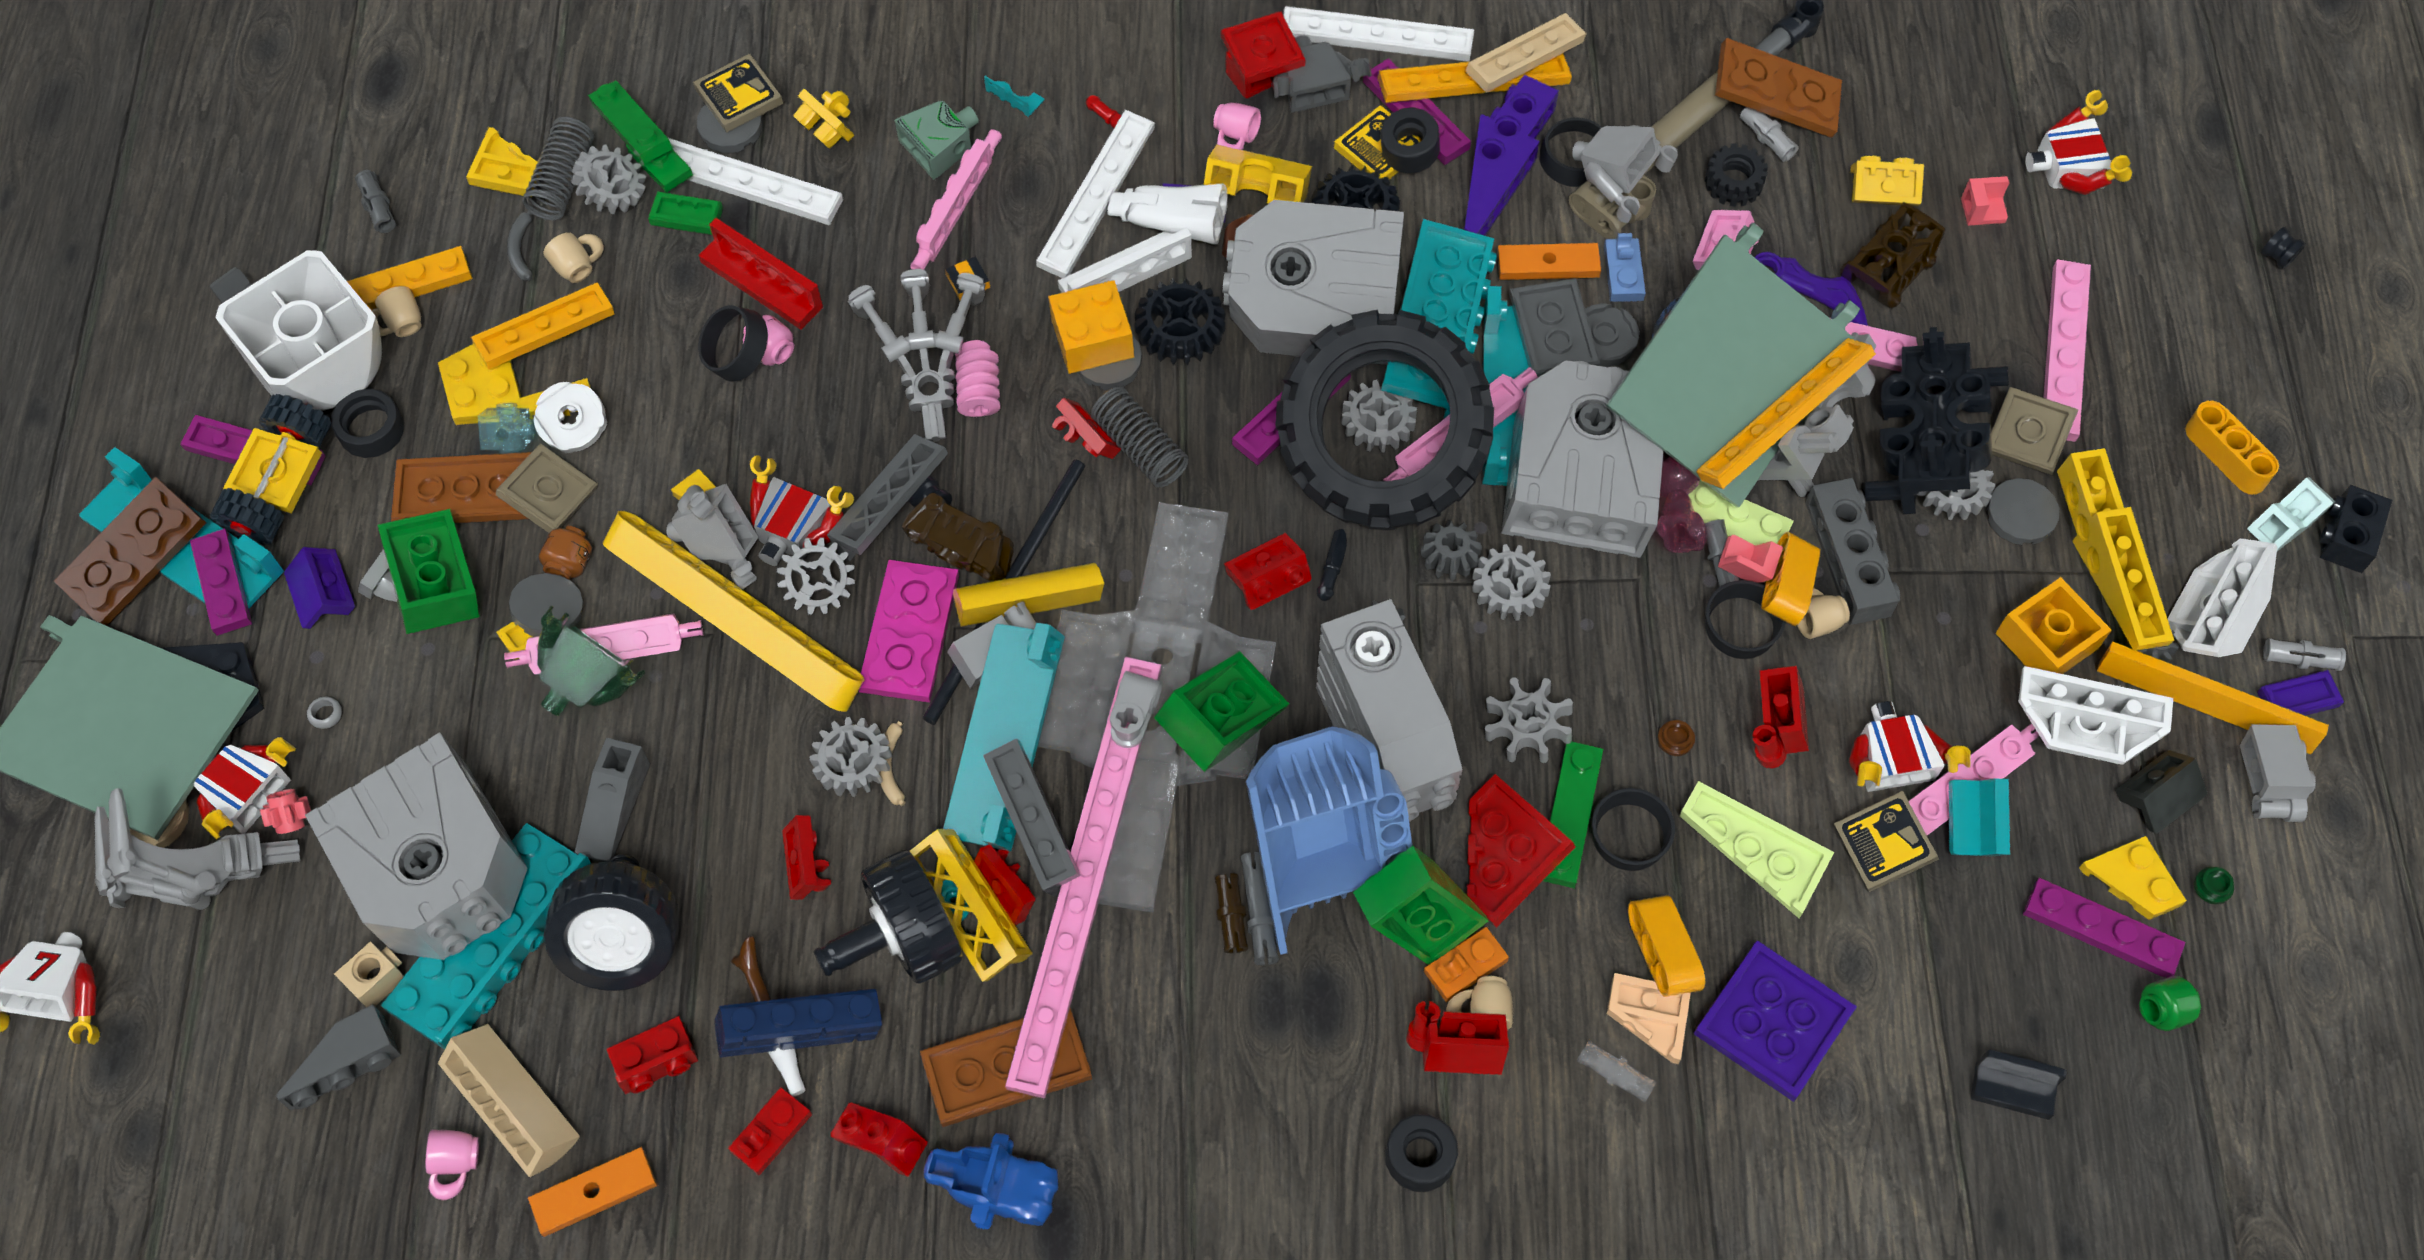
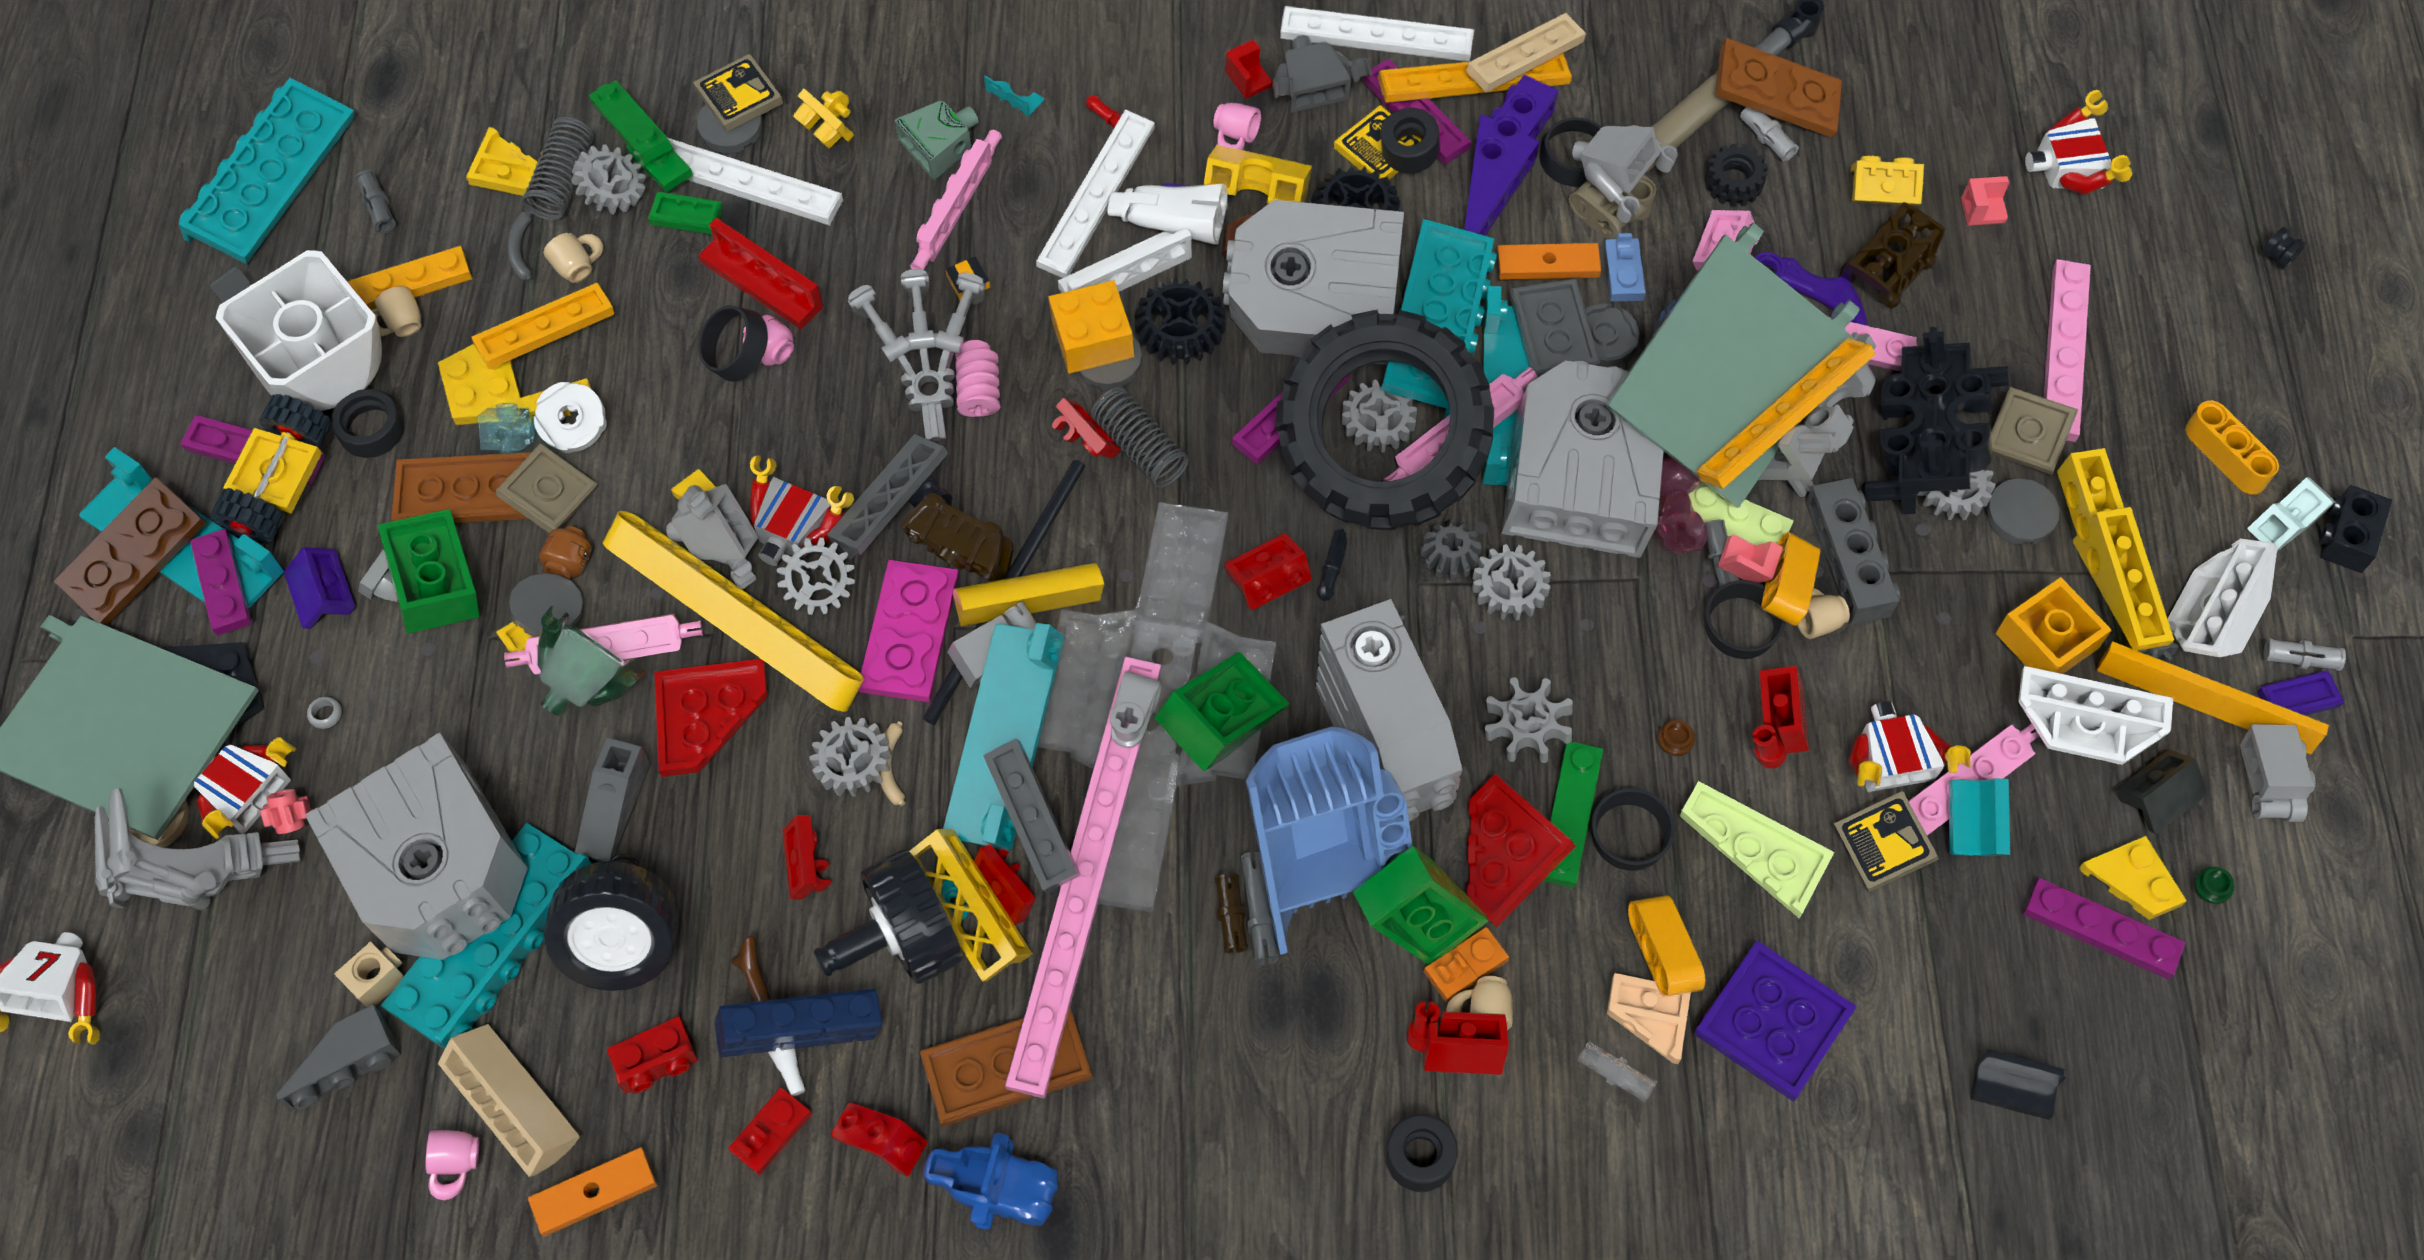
(266, 171): none -> teal bracket
(703, 710): none -> red plate
(1263, 48): red tile -> none
(2170, 1003): green head -> none

